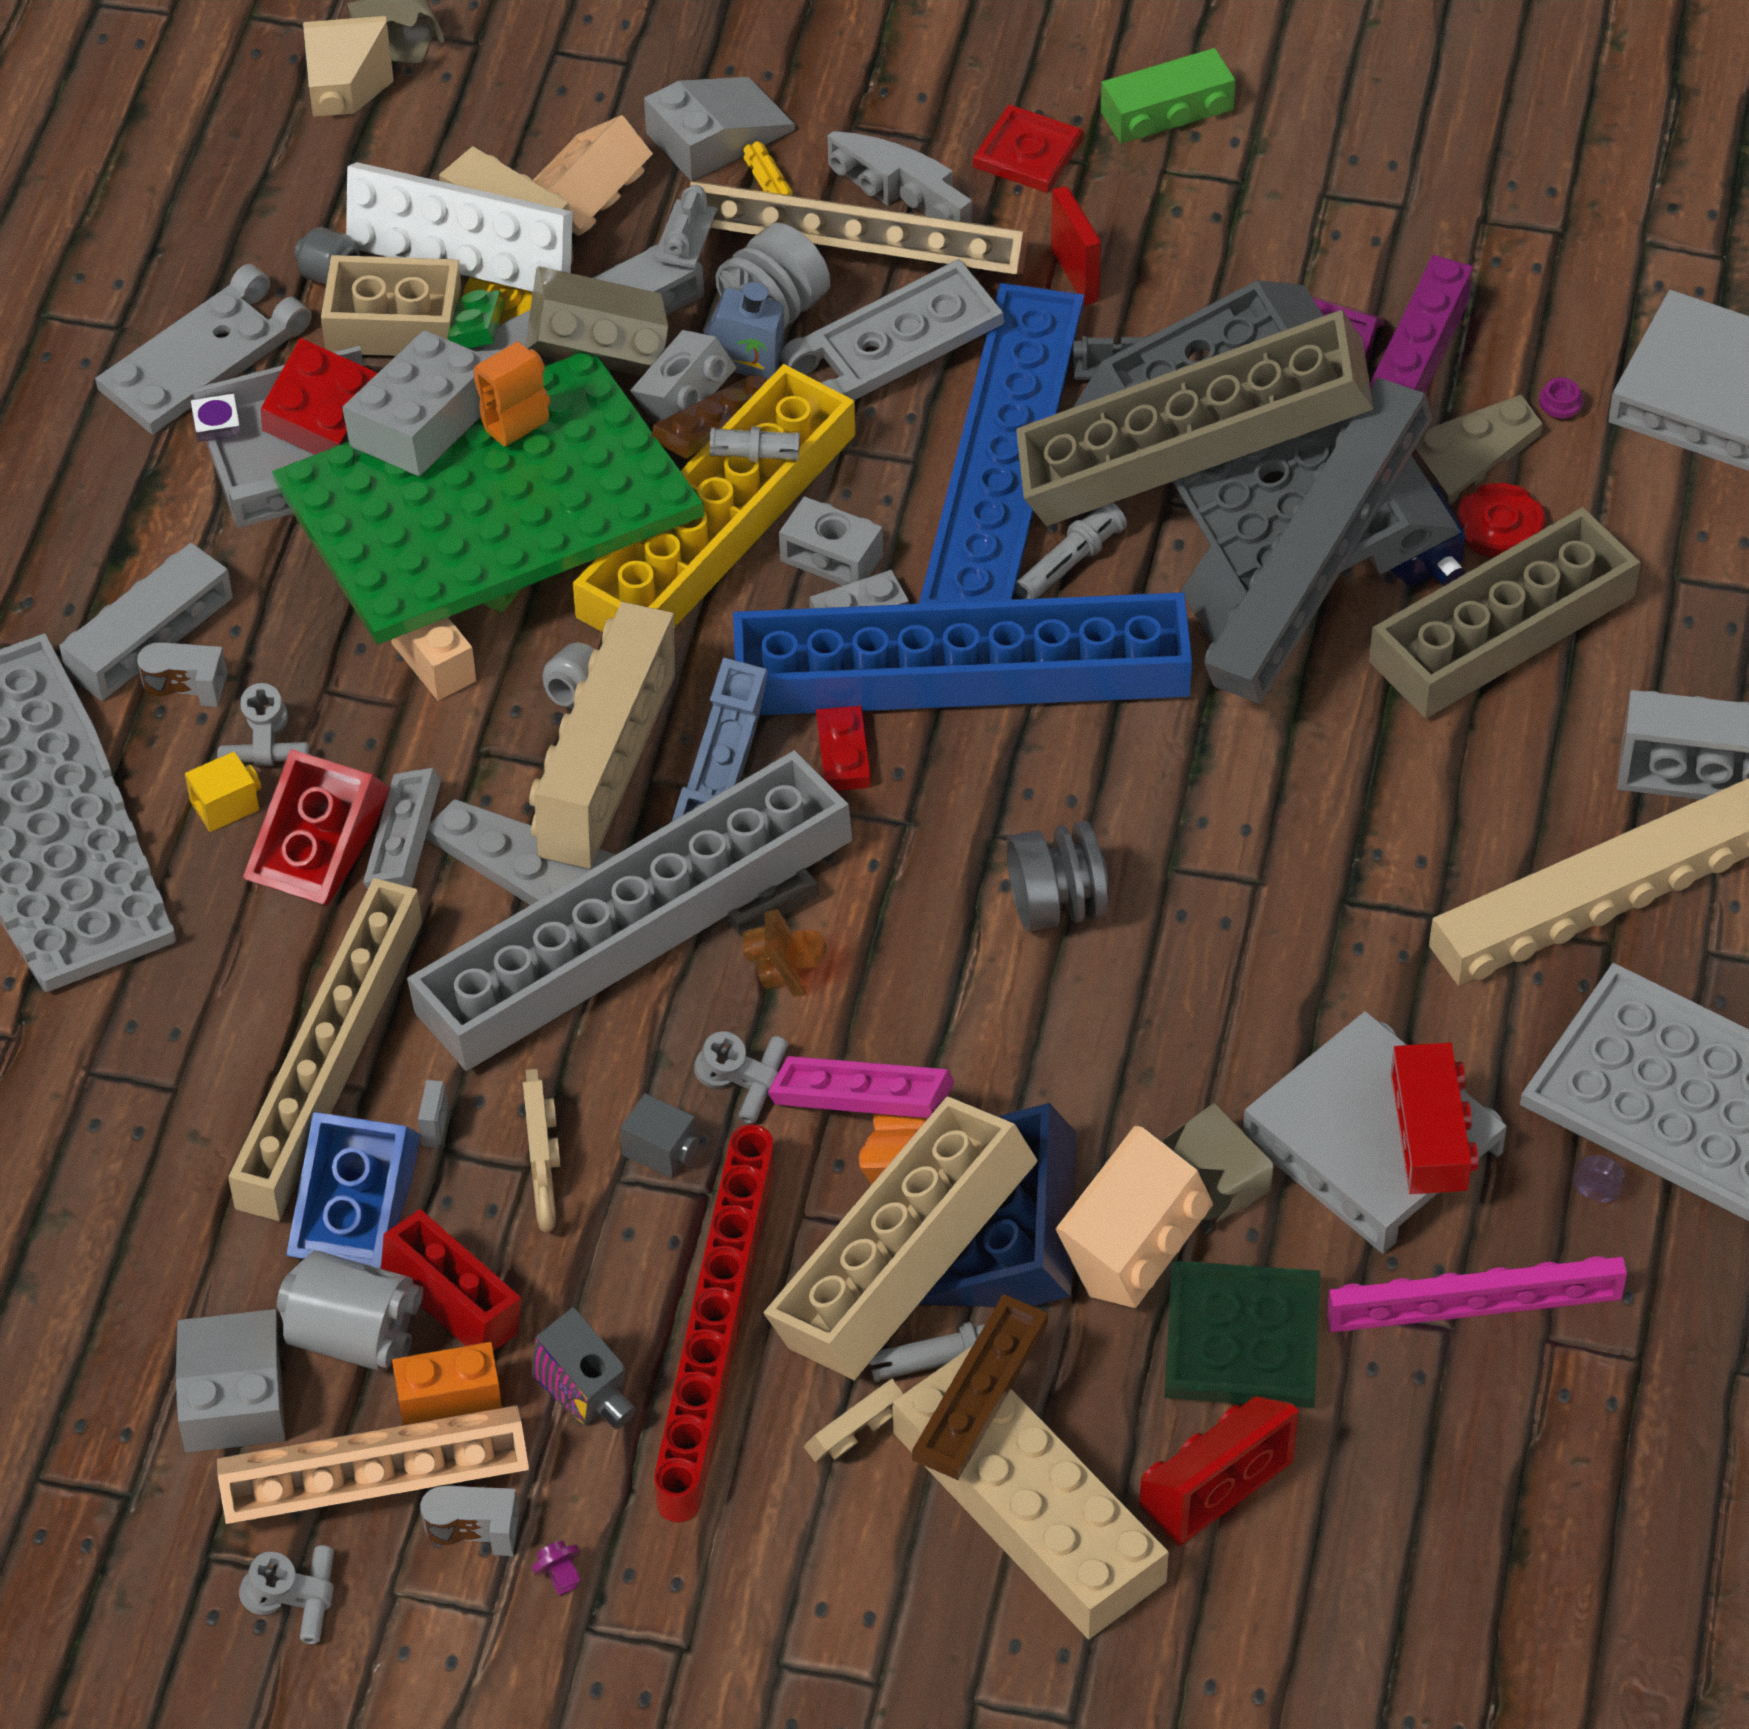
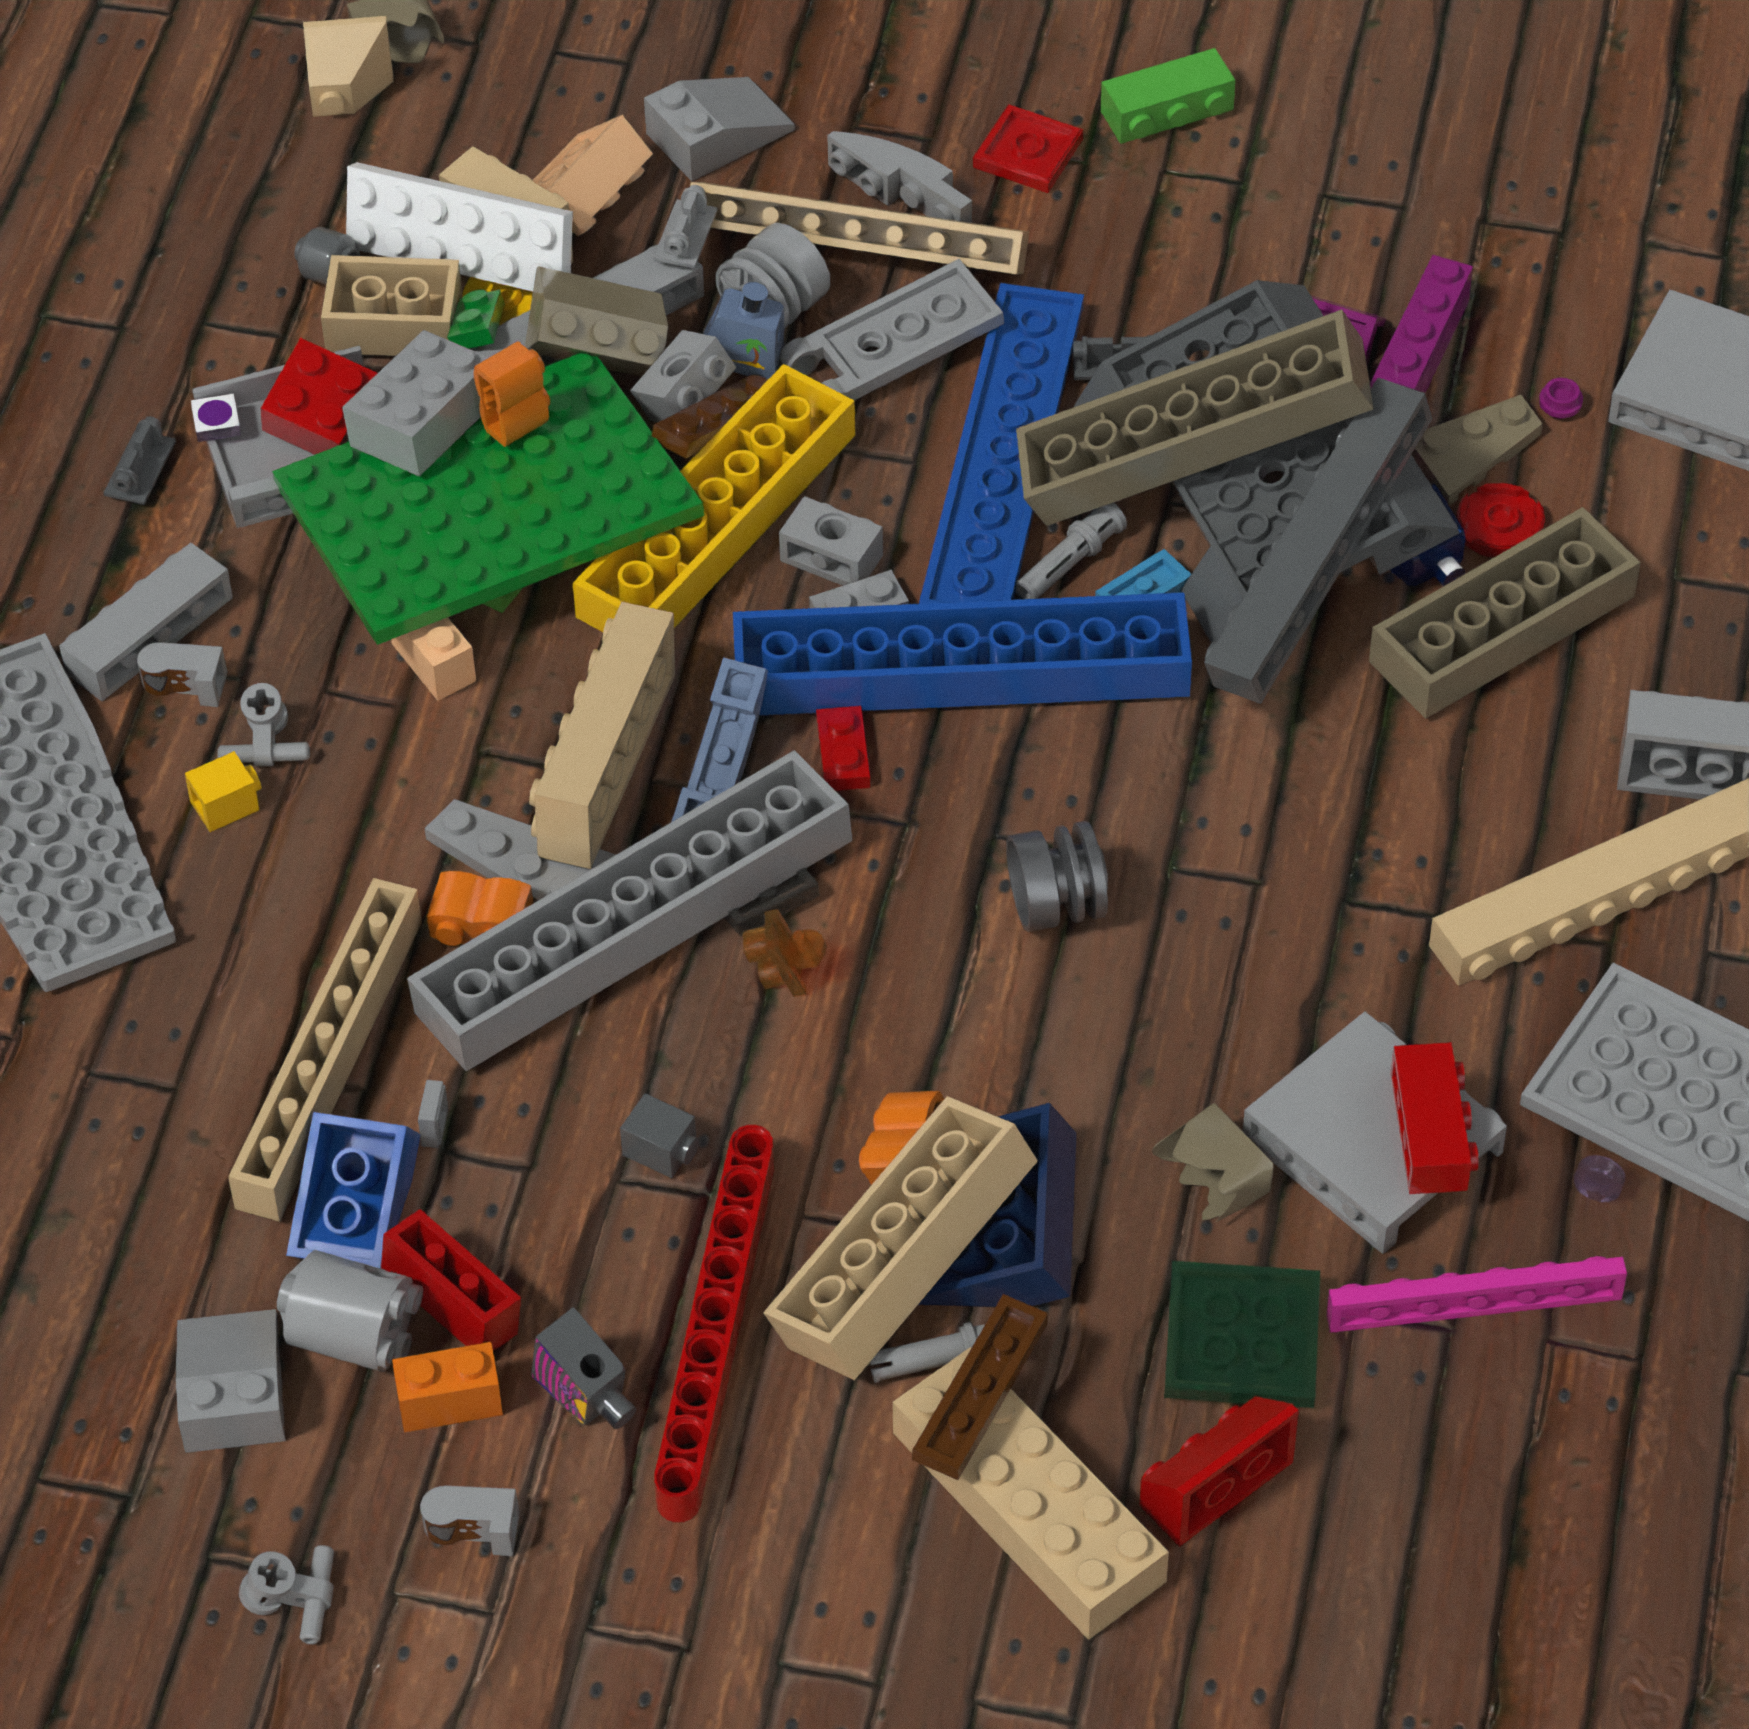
(140, 463): none -> dark grey hinge
(159, 376): light grey hinge -> none
(315, 827): red slope -> none
(371, 1464): light nougat brick -> none
(403, 827): light grey plate -> none
(471, 905): none -> orange brick
(543, 1151): tan plate -> none
(557, 1561): magenta plate -> none
(565, 671): light grey head -> none
(740, 1069): light grey piece -> none
(754, 444): light grey pin -> none
(765, 169): yellow axle -> none
(839, 1434): tan plate -> none
(860, 1086): dark pink plate -> none
(1075, 244): red tile -> none
(1133, 1219): light nougat slope -> none
(1154, 575): none -> dark azure plate

